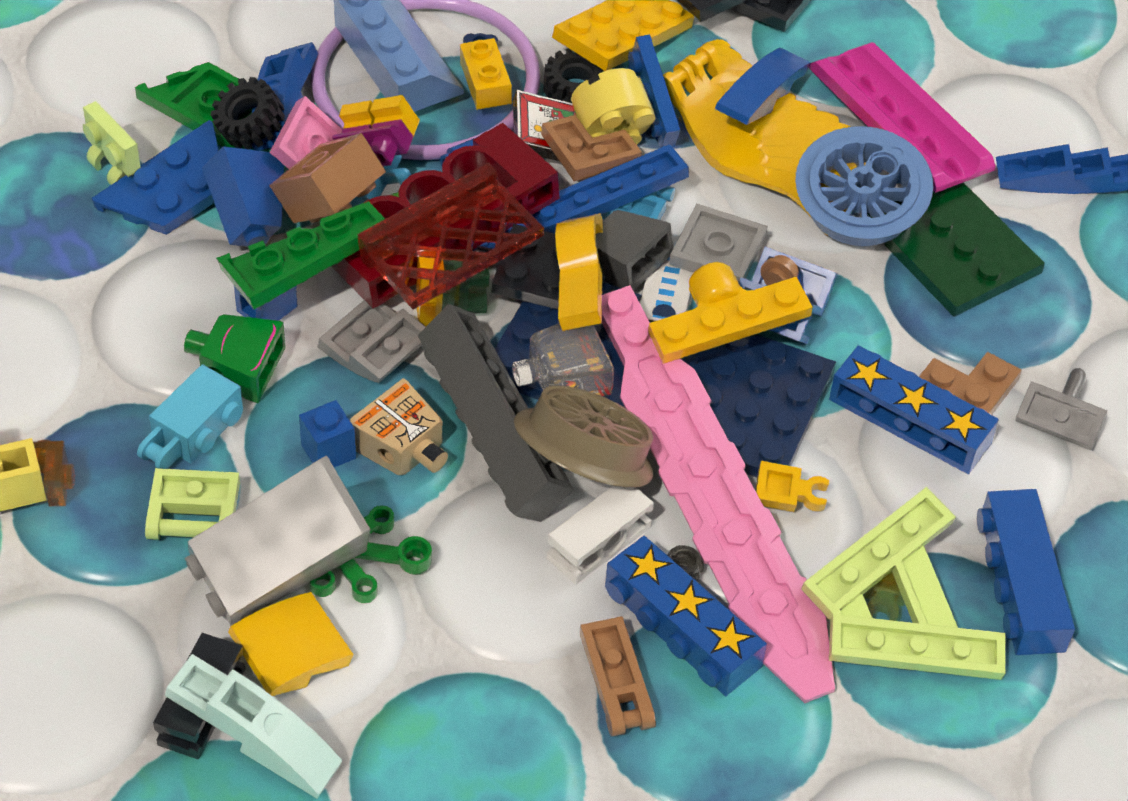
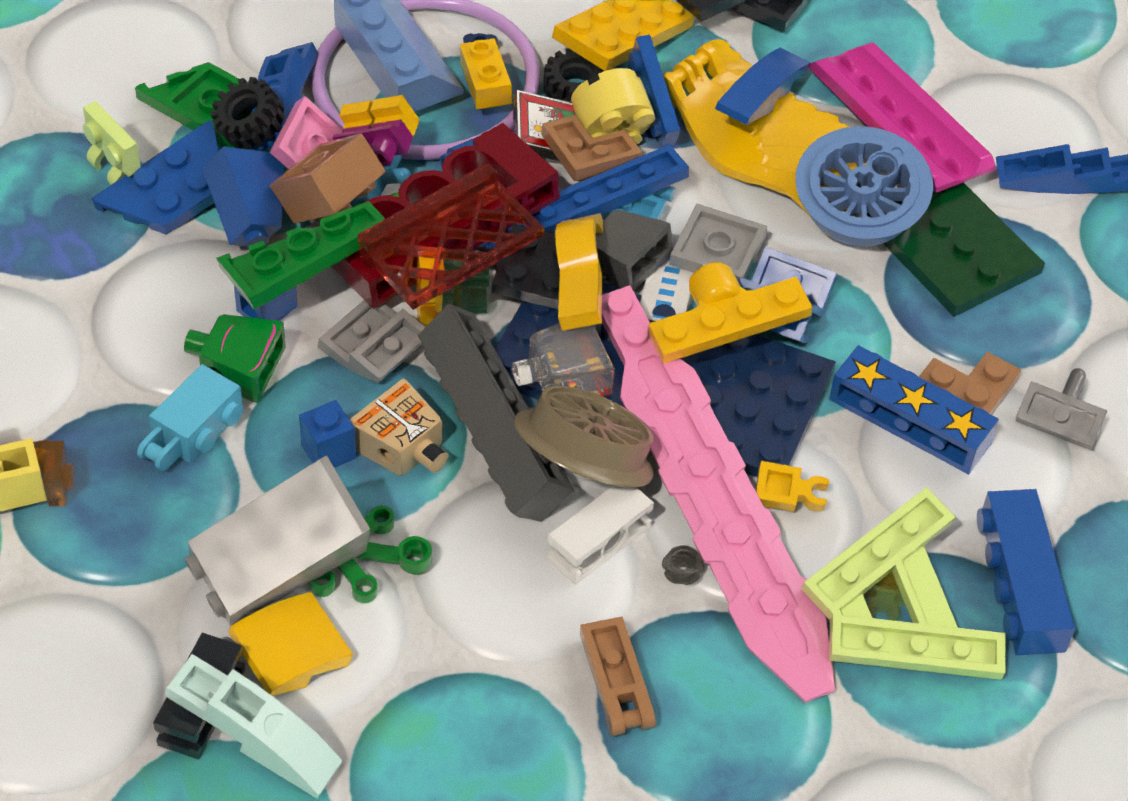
(189, 494): yellowish green plate -> none
(684, 616): blue brick -> none
(778, 269): medium nougat plate -> none

